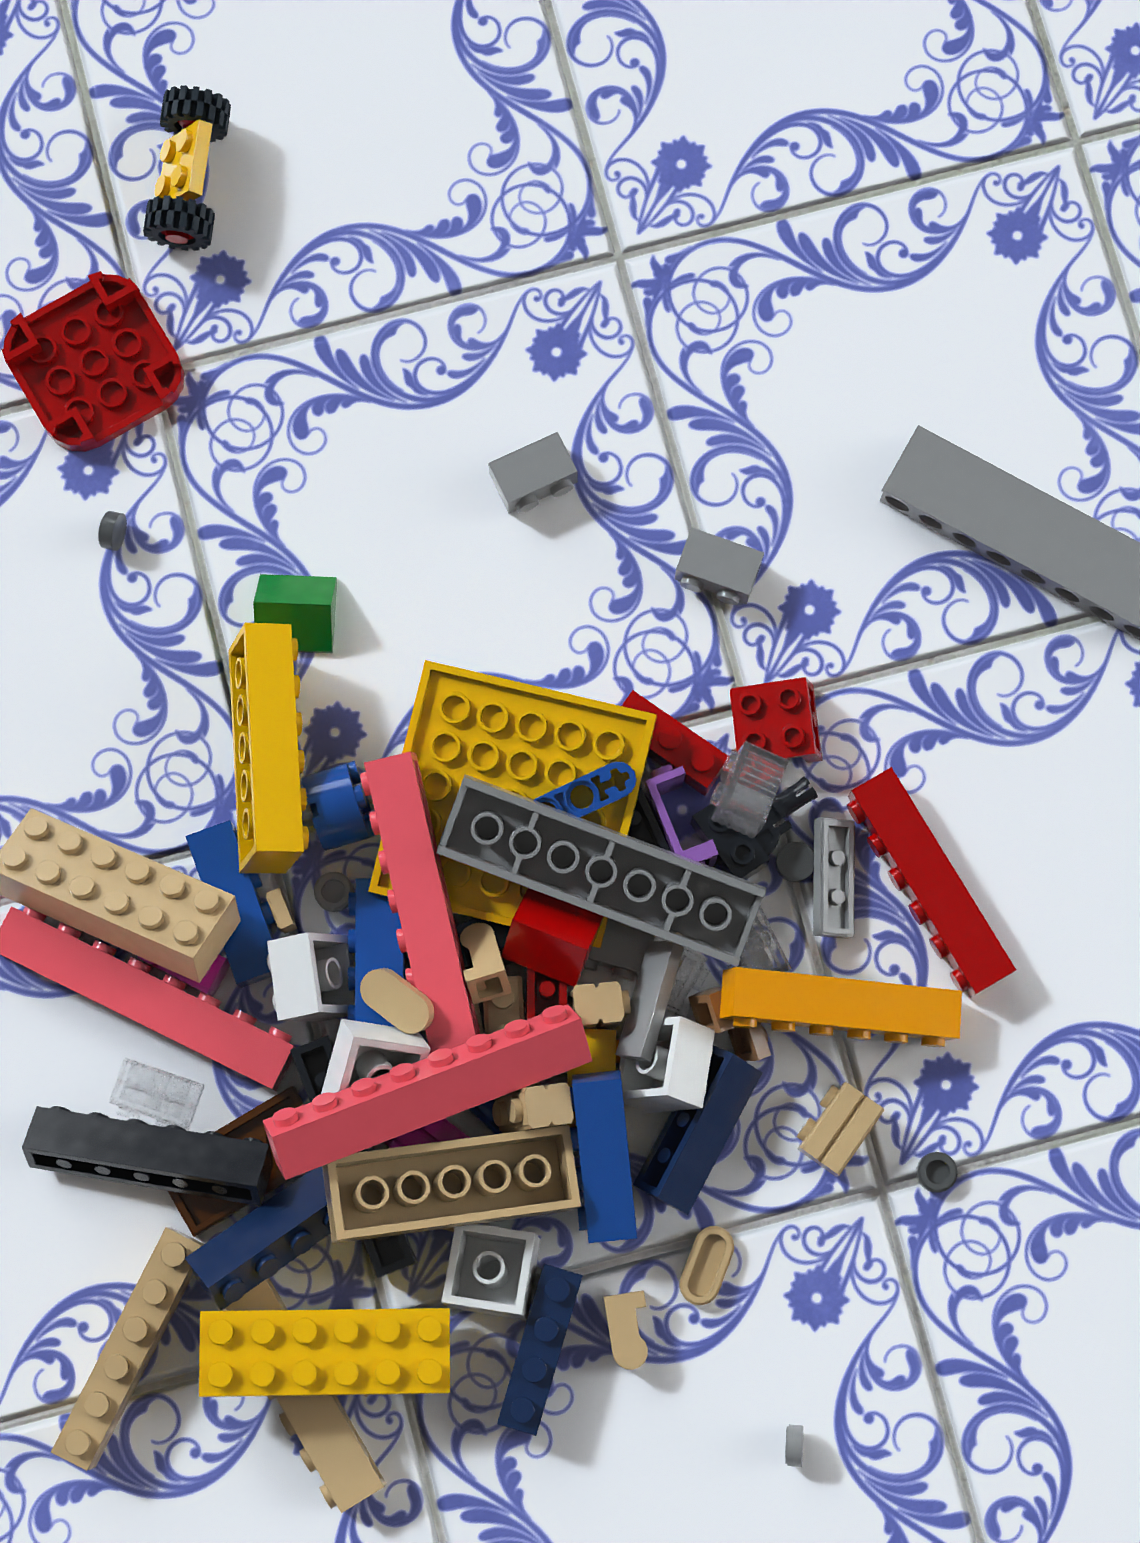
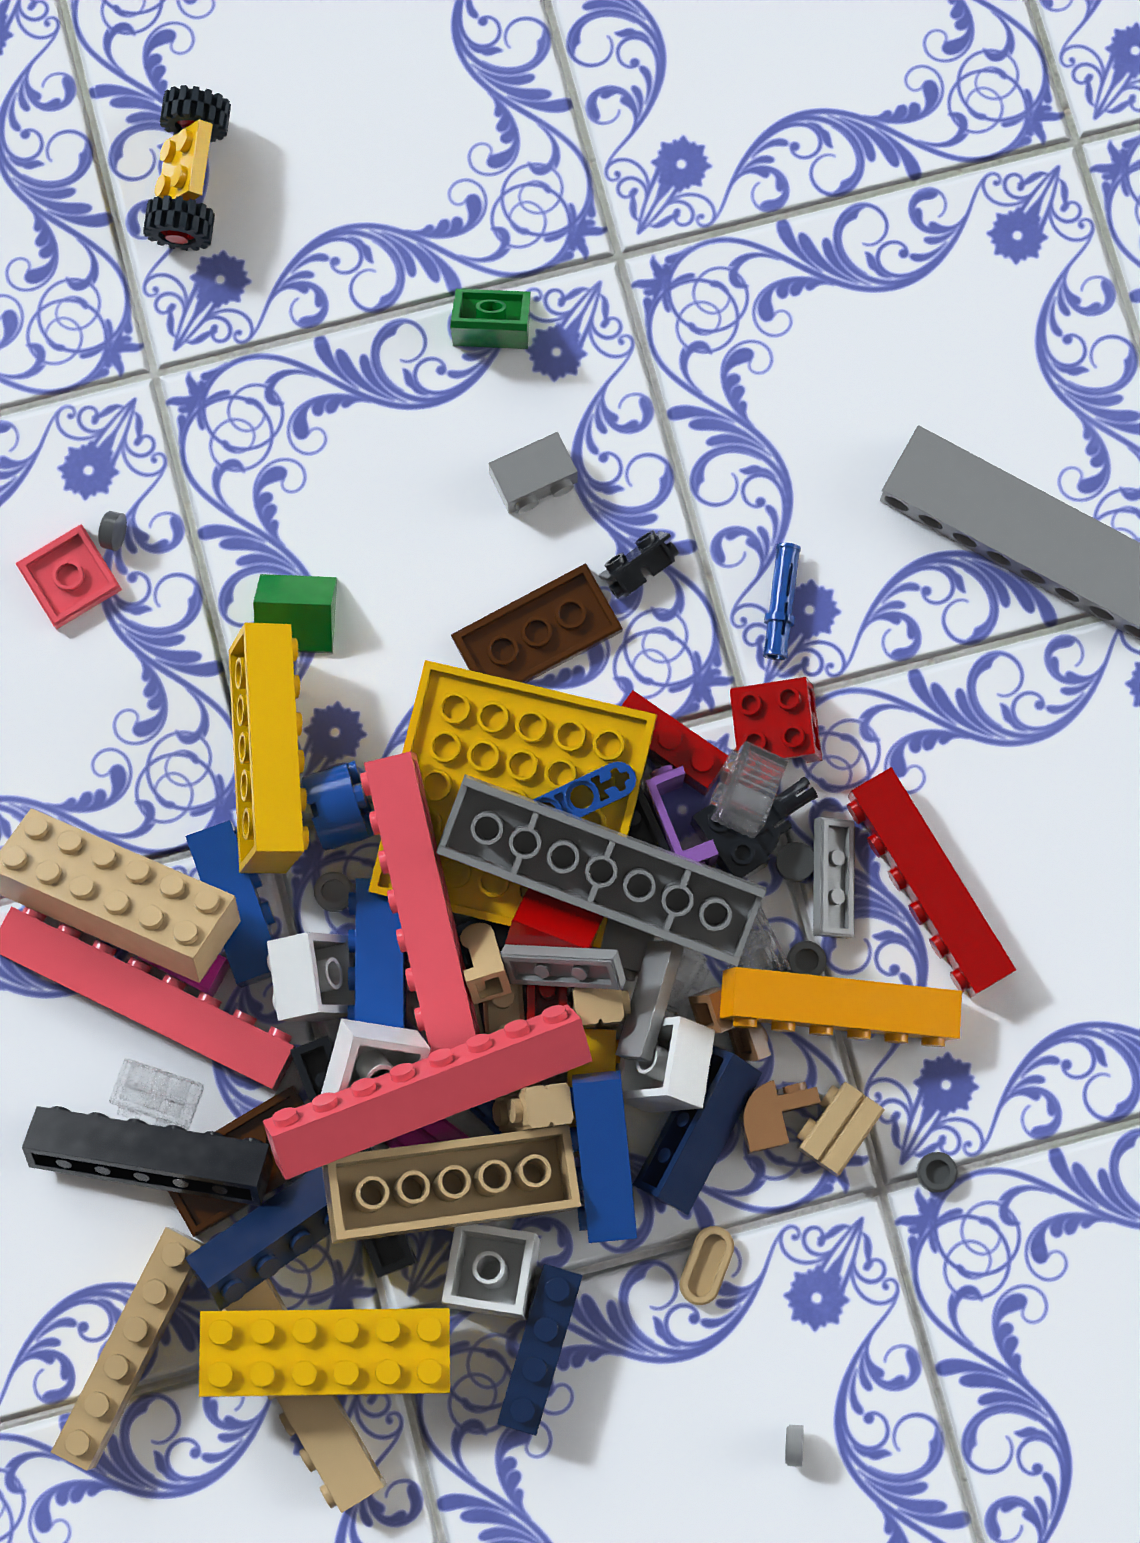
(68, 576): none -> coral tile
(94, 362): red tile -> none
(280, 910): tan tile -> none
(397, 1000): tan tile -> none
(490, 318): none -> green slope
(539, 629): none -> reddish brown tile
(563, 966): none -> light grey tile
(625, 569): none -> black hinge
(626, 1344): tan leg -> none
(718, 567): light grey brick -> none
(763, 1117): none -> medium nougat brick
(780, 616): none -> blue pin
(807, 958): none -> dark grey tile

